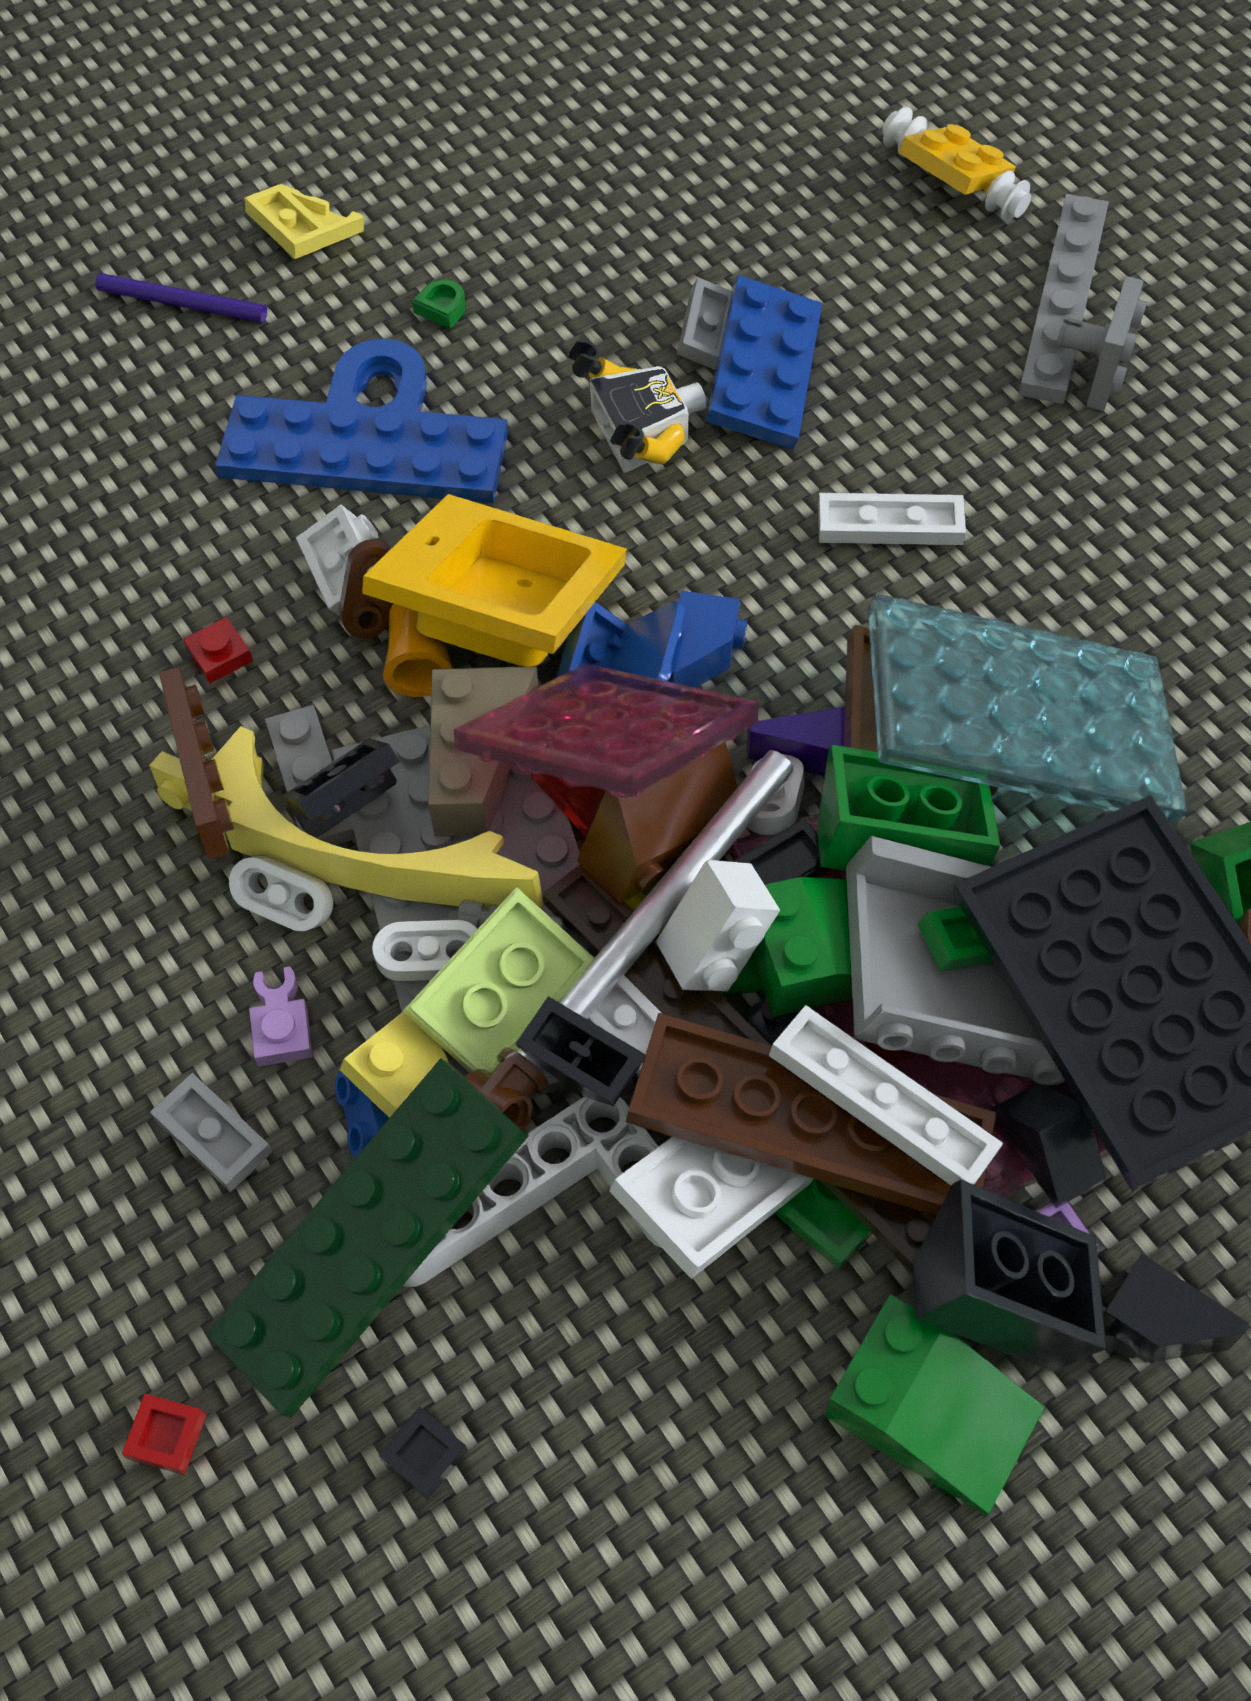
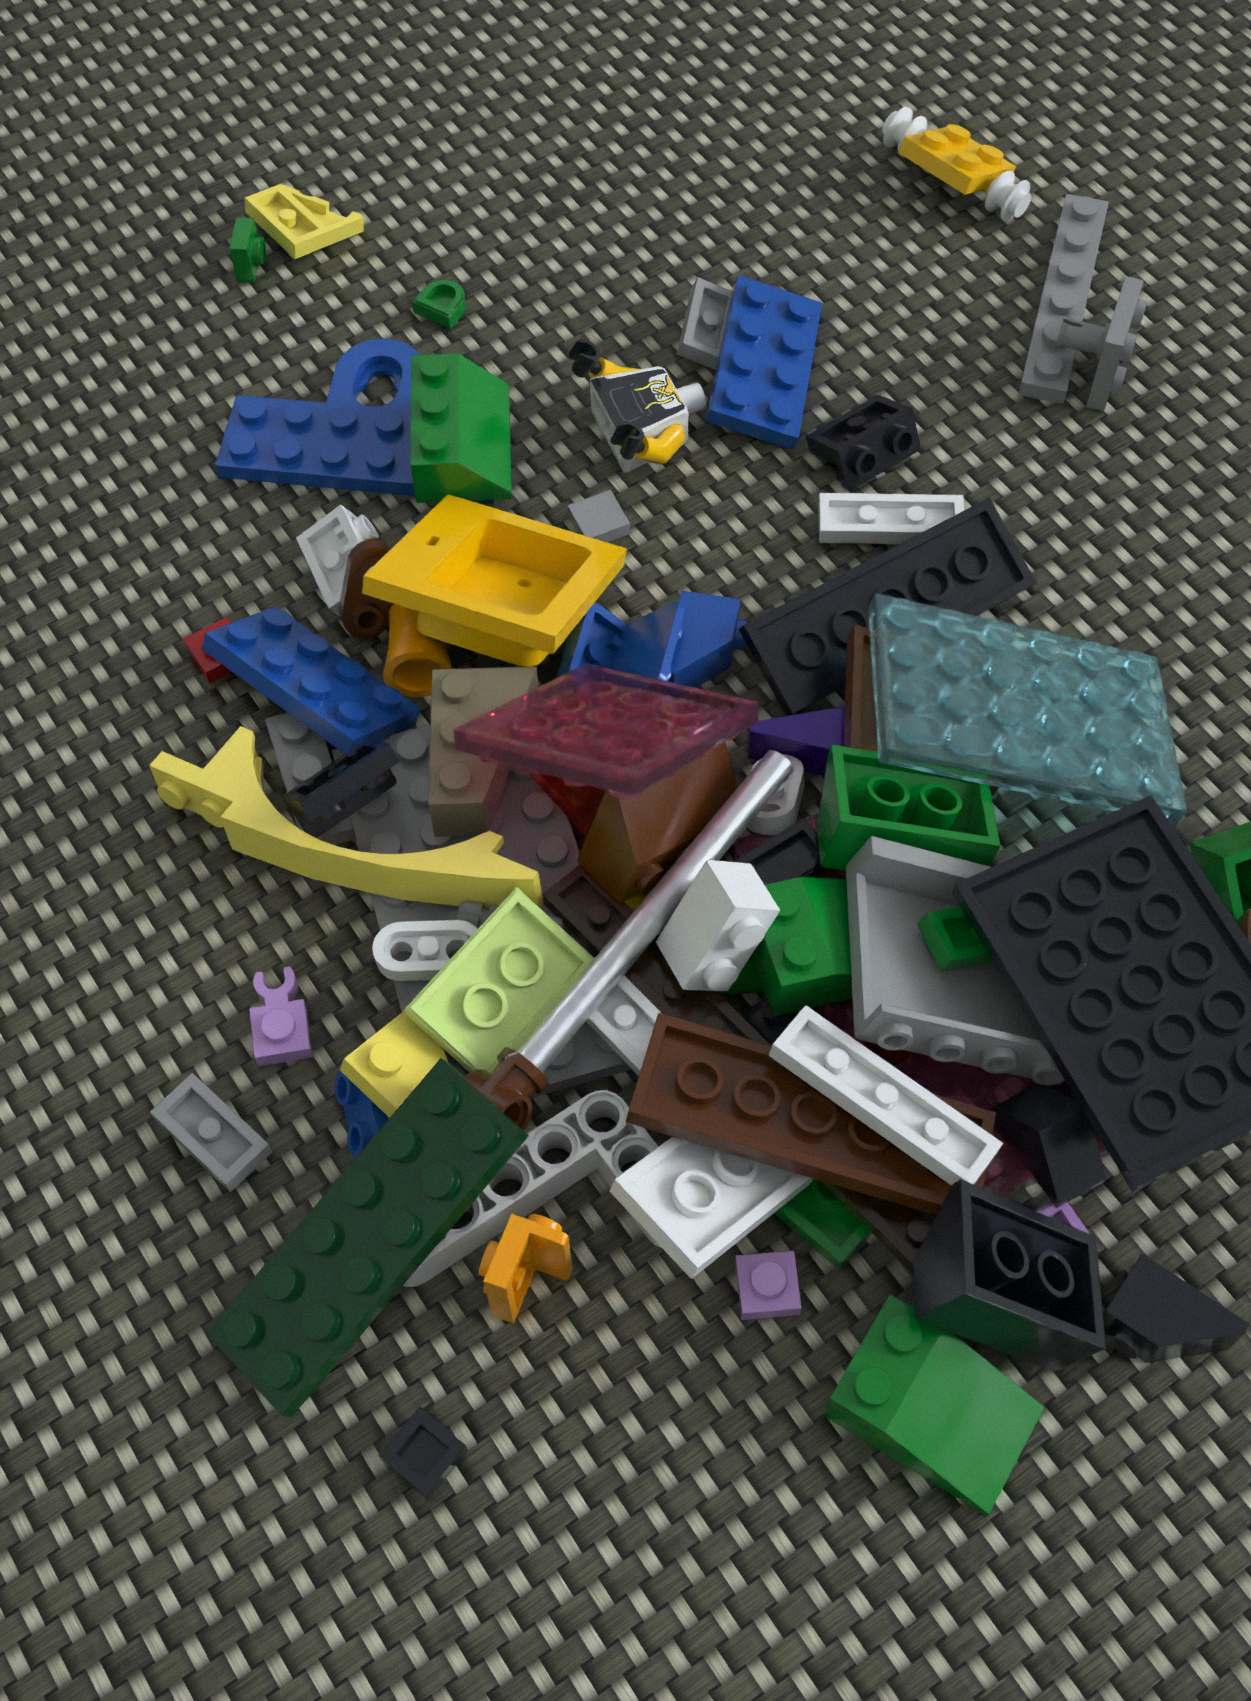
(164, 1434): red plate -> none
(181, 297): dark purple bar -> none
(200, 776): reddish brown plate -> none
(246, 249): none -> green plate
(284, 894): white plate -> none
(310, 679): none -> blue plate
(458, 430): none -> green slope
(522, 1250): none -> light orange bracket
(580, 1053): black slope -> none
(599, 517): none -> light grey tile
(767, 1285): none -> lavender plate
(867, 440): none -> black bracket
(955, 565): none -> black plate

